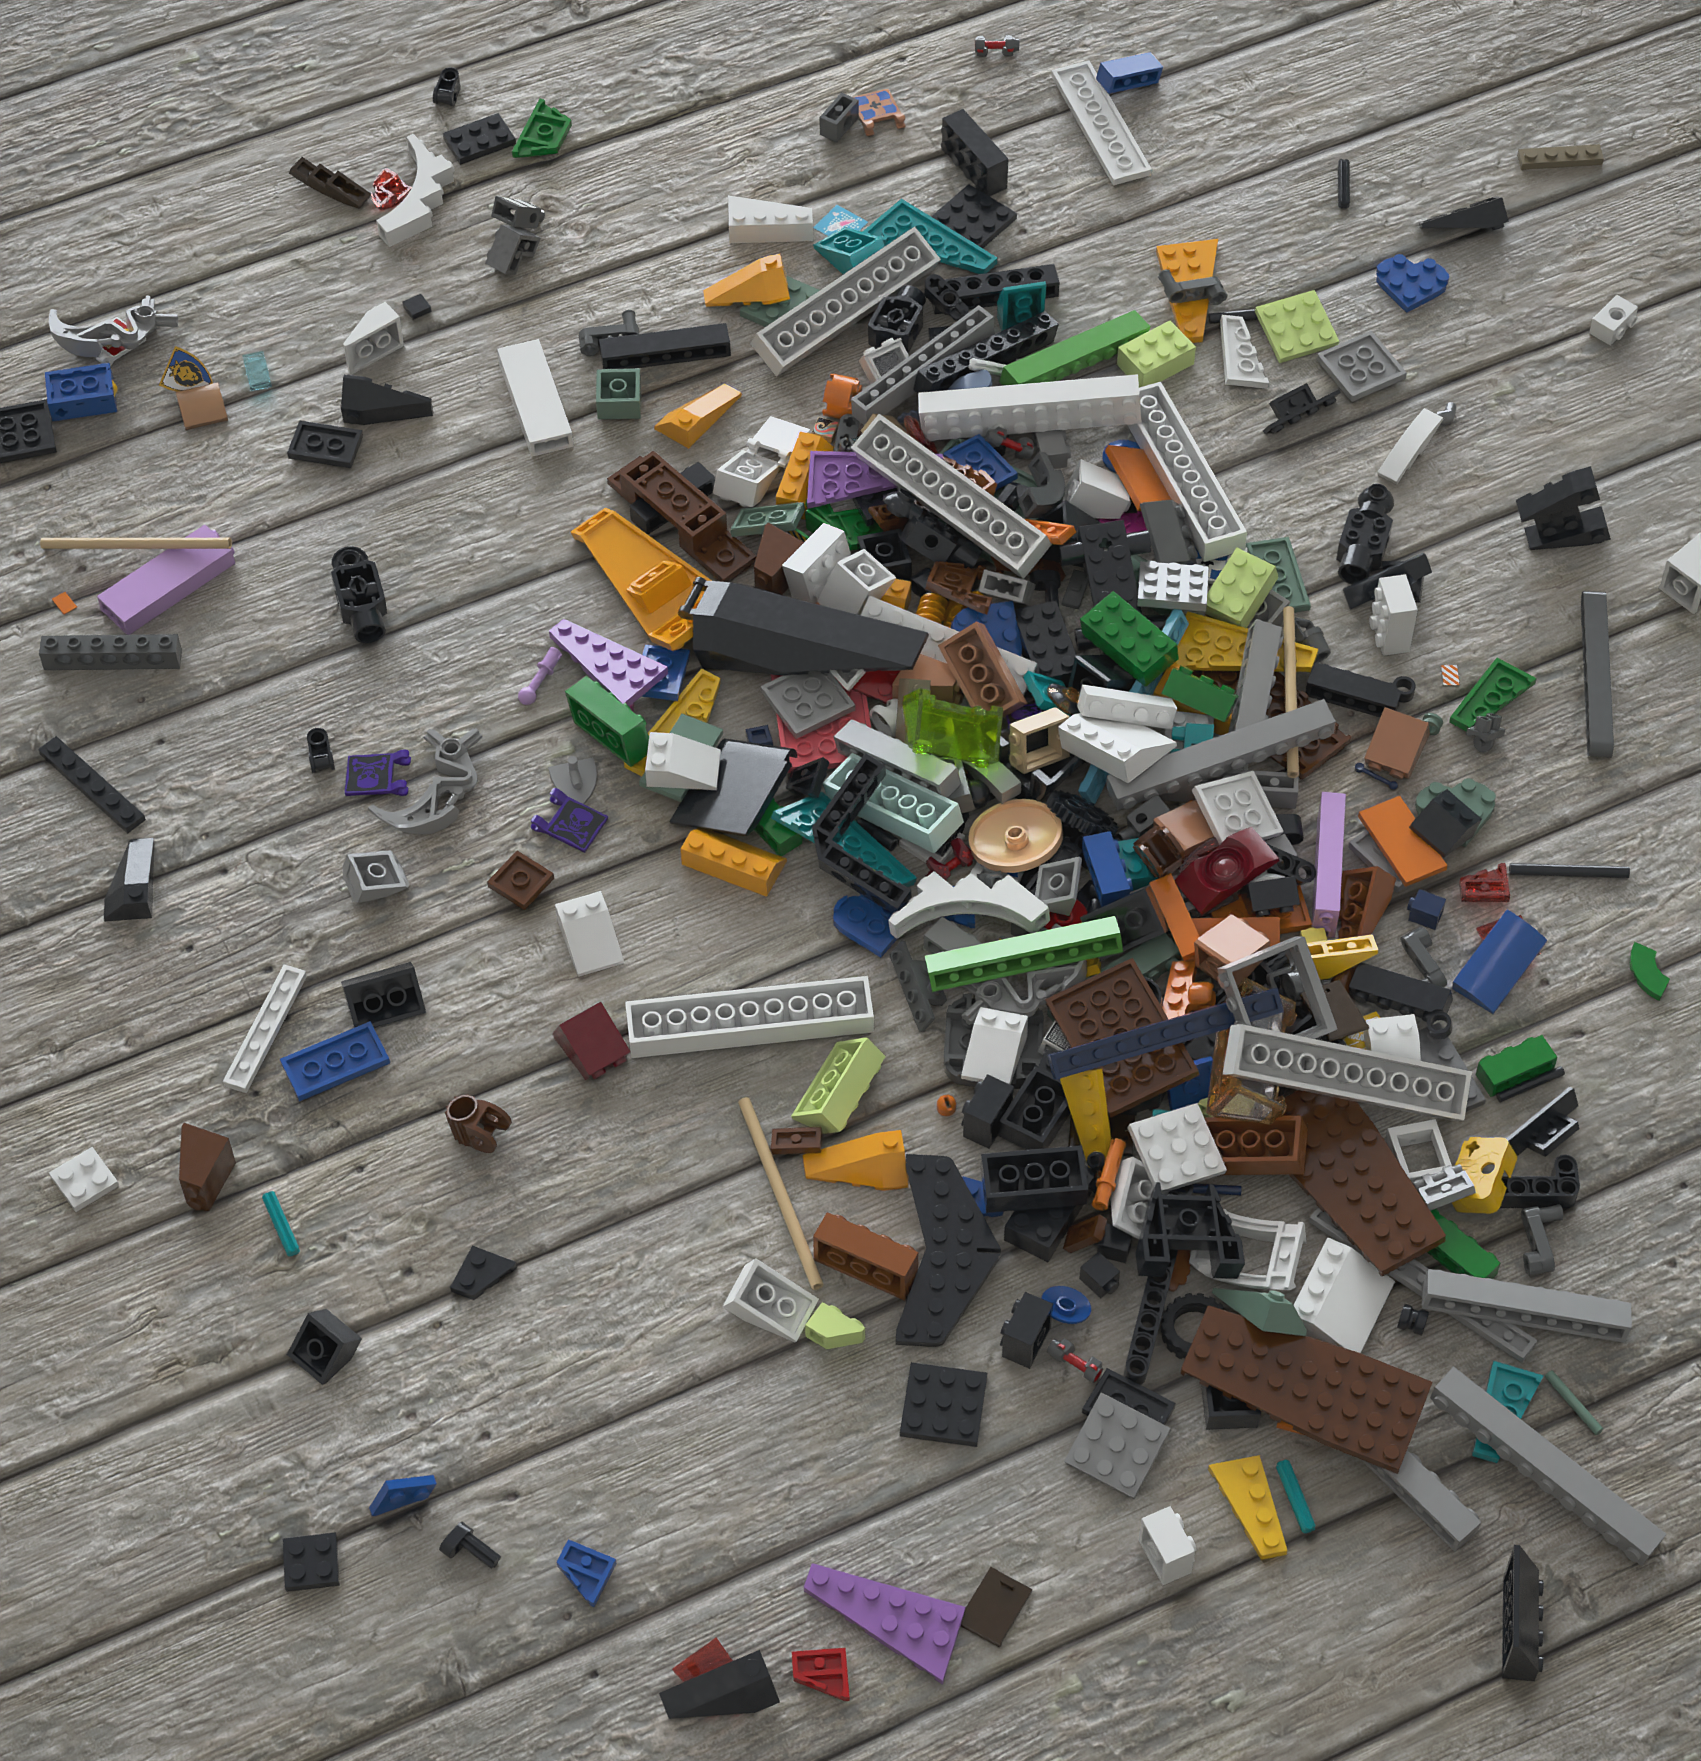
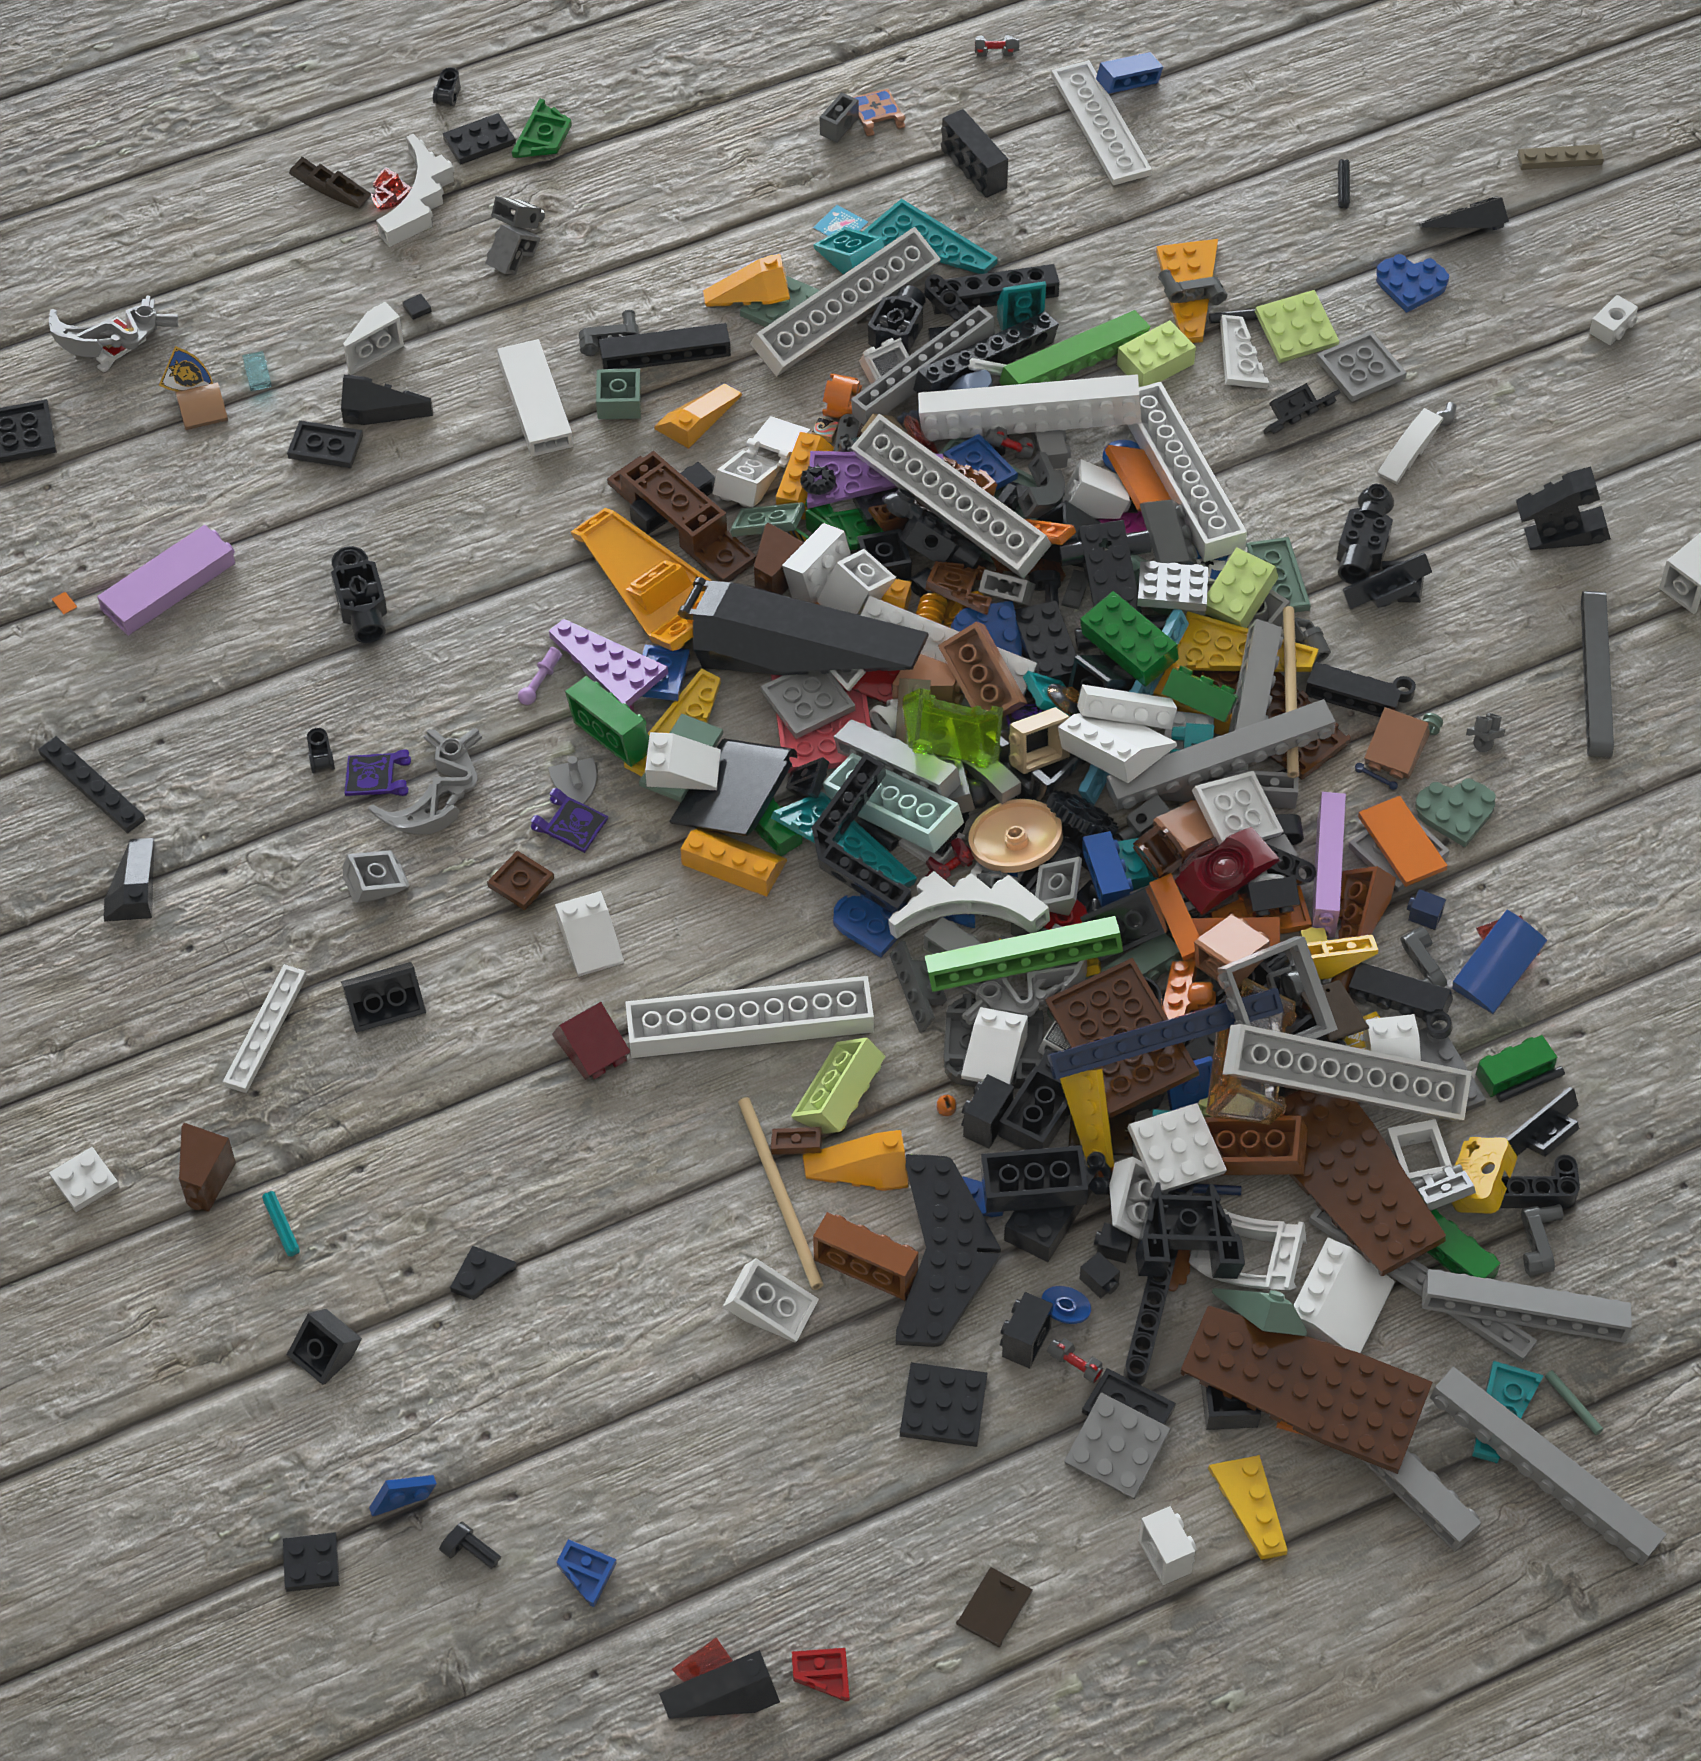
(81, 392): blue piece -> none
(110, 652): dark grey brick -> none
(136, 543): tan piece -> none
(334, 1061): blue plate -> none
(465, 1114): reddish brown piece -> none
(759, 735): dark blue tile -> none
(768, 221): white wedge -> none
(820, 486): none -> black gear
(833, 1329): yellowish green slope -> none
(900, 1619): medium lavender wing -> none
(975, 216): black plate -> none
(1085, 1233): reddish brown plate -> none
(1106, 1182): orange pin -> none
(1180, 1306): black tyre -> none
(1295, 1496): teal axle -> none
(1393, 615): white brick -> none
(1407, 1317): black wheel -> none
(1446, 823): black slope -> none
(1450, 675): sticker -> none
(1486, 886): clear red wing -> none
(1491, 693): green wing -> none
(1521, 1618): black slope -> none
(1569, 870): black piece -> none
(1646, 971): green tile -> none

